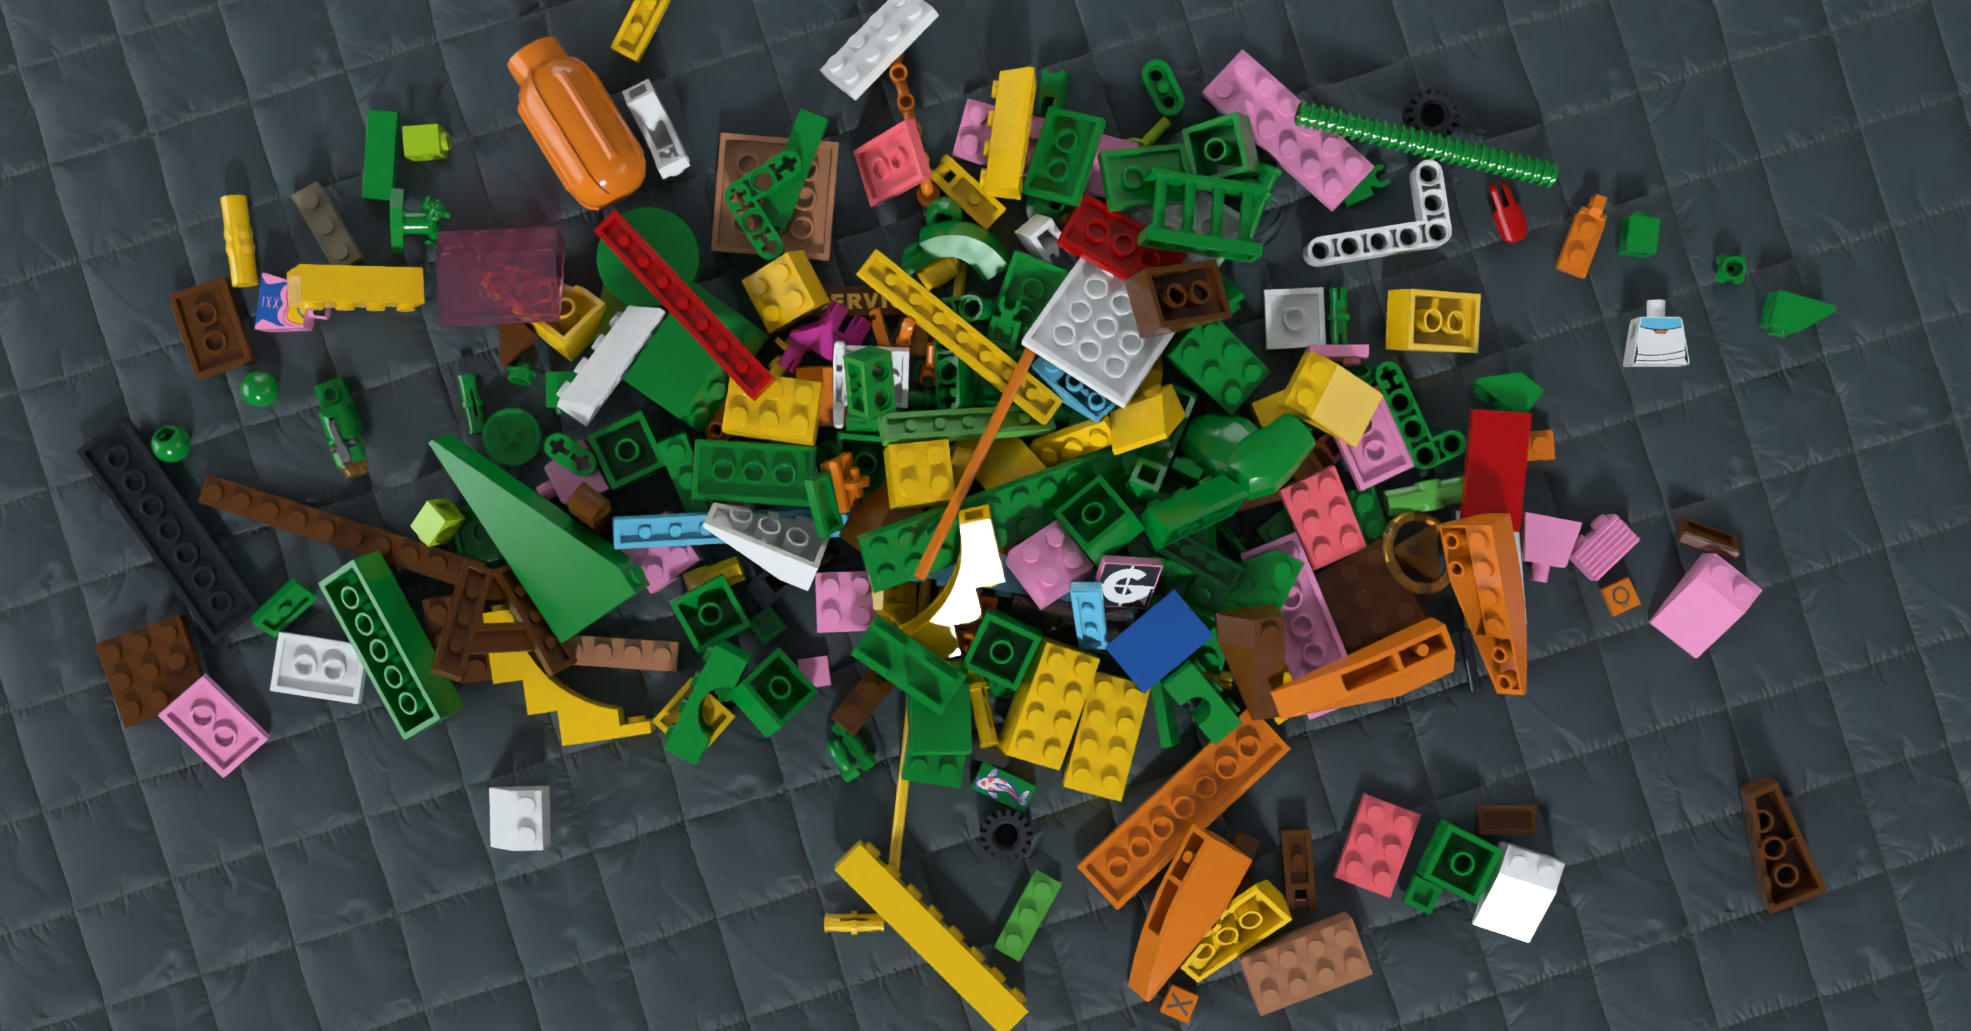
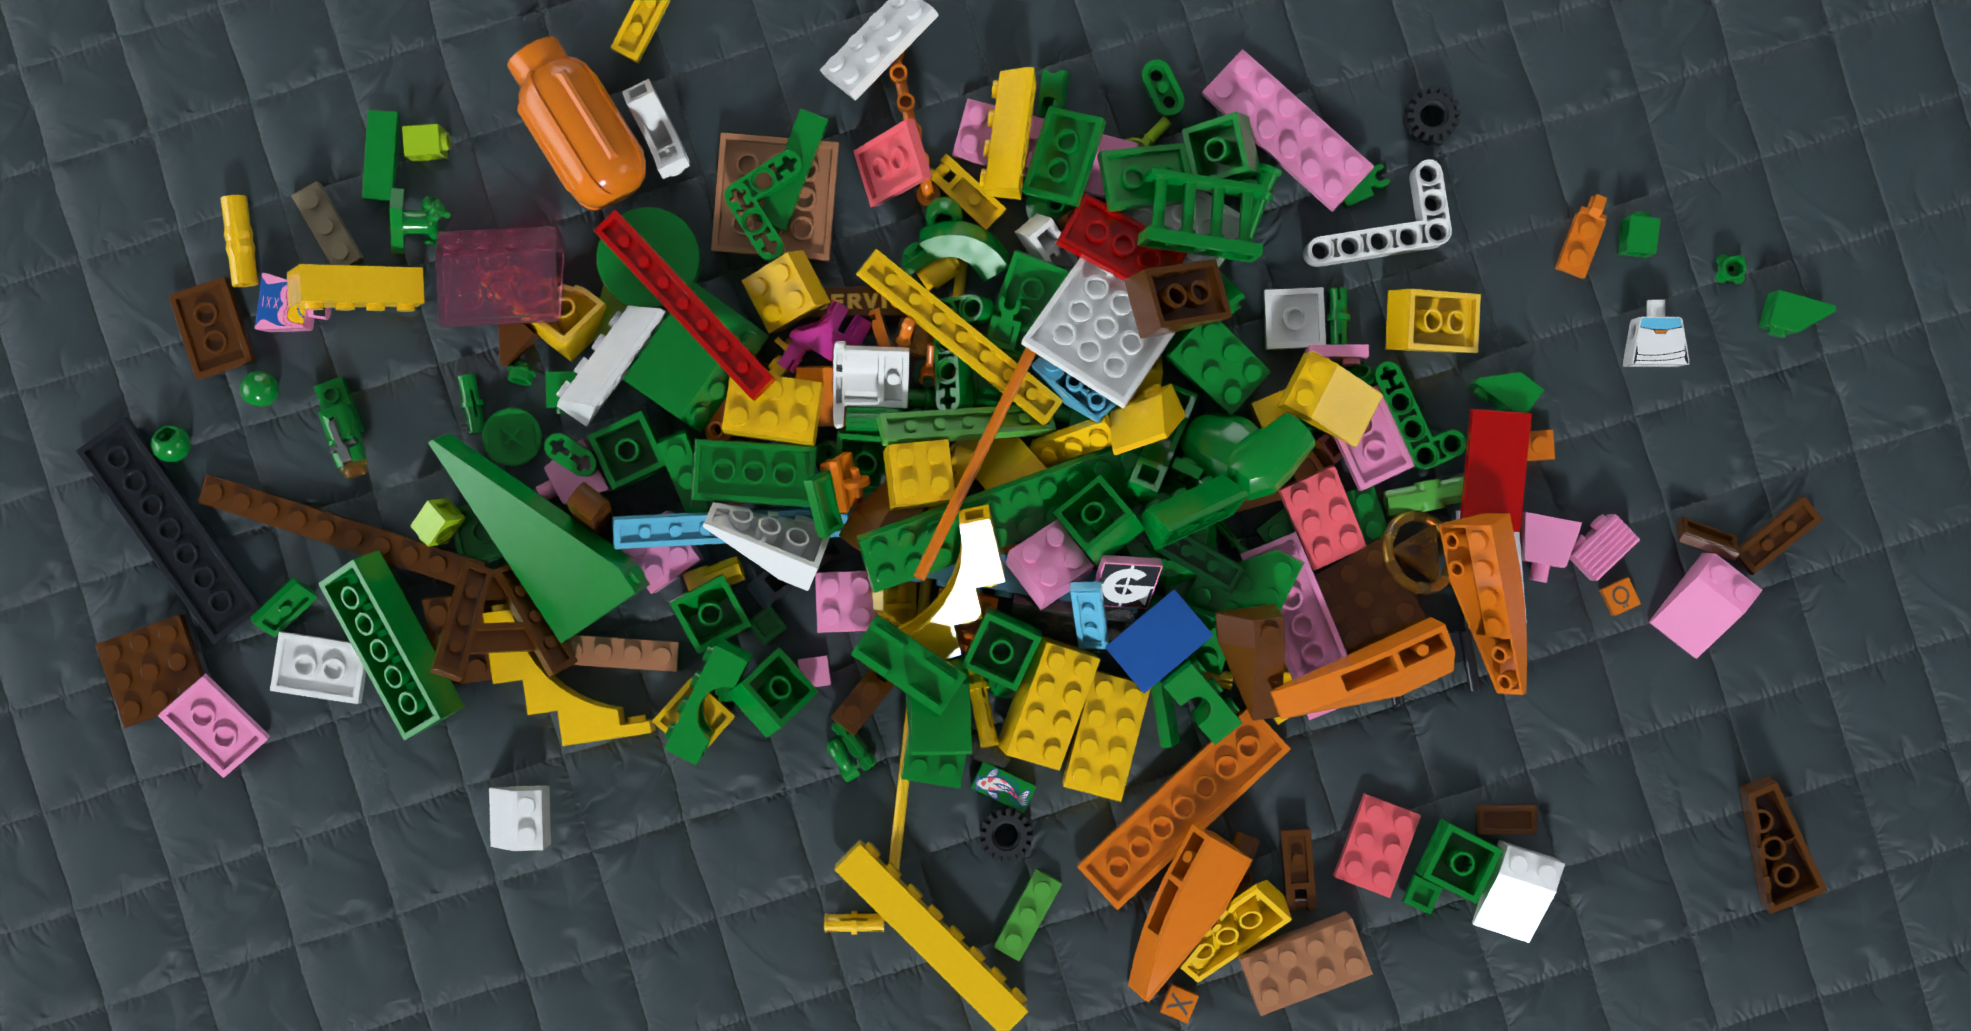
(869, 382): green brick -> none
(1427, 144): green piece -> none
(1509, 220): red arm -> none
(1777, 535): none -> reddish brown plate

